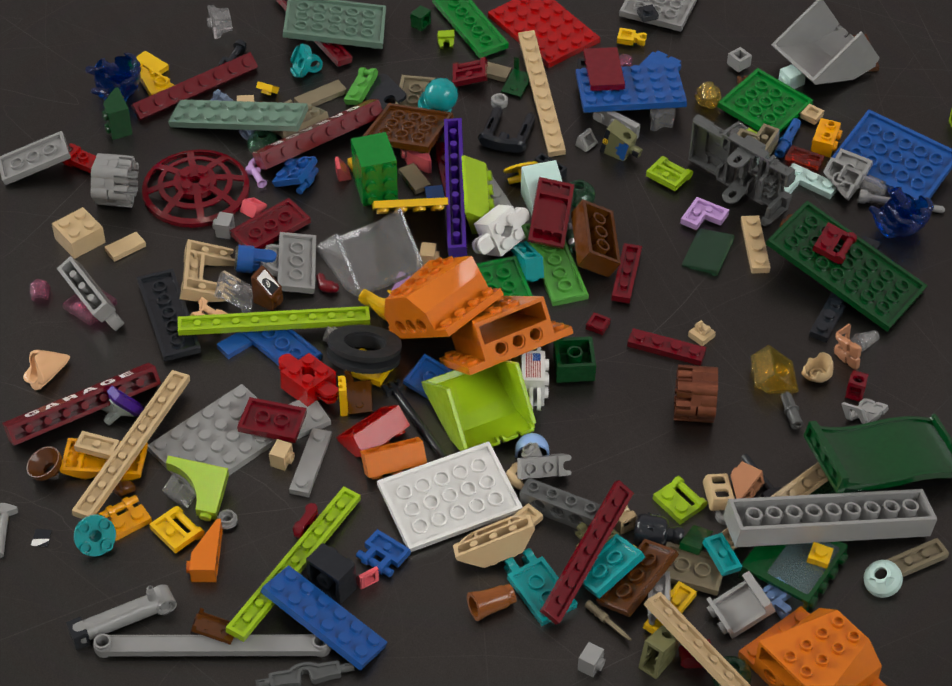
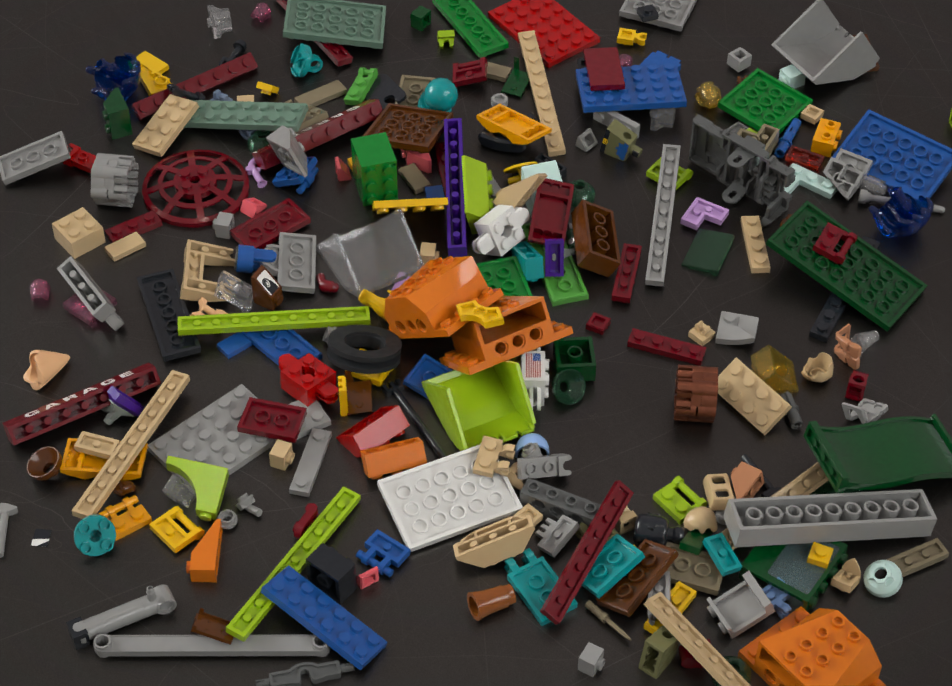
(139, 224): none -> dark red plate
(165, 125): none -> tan plate
(176, 90): none -> black hinge
(245, 502): none -> light grey plate
(261, 11): none -> clear pink arm
(289, 150): none -> light grey slope
(475, 312): none -> yellow tile
(488, 455): none -> tan plate
(512, 124): none -> light orange slope
(519, 193): none -> tan slope
(555, 257): none -> dark purple piece
(556, 534): none -> light grey hinge
(575, 386): none -> clear green piece
(663, 215): none -> light grey plate
(701, 519): none -> tan hair
(736, 329): none -> light grey plate
(751, 396): none -> tan plate
(847, 577): none -> tan plate

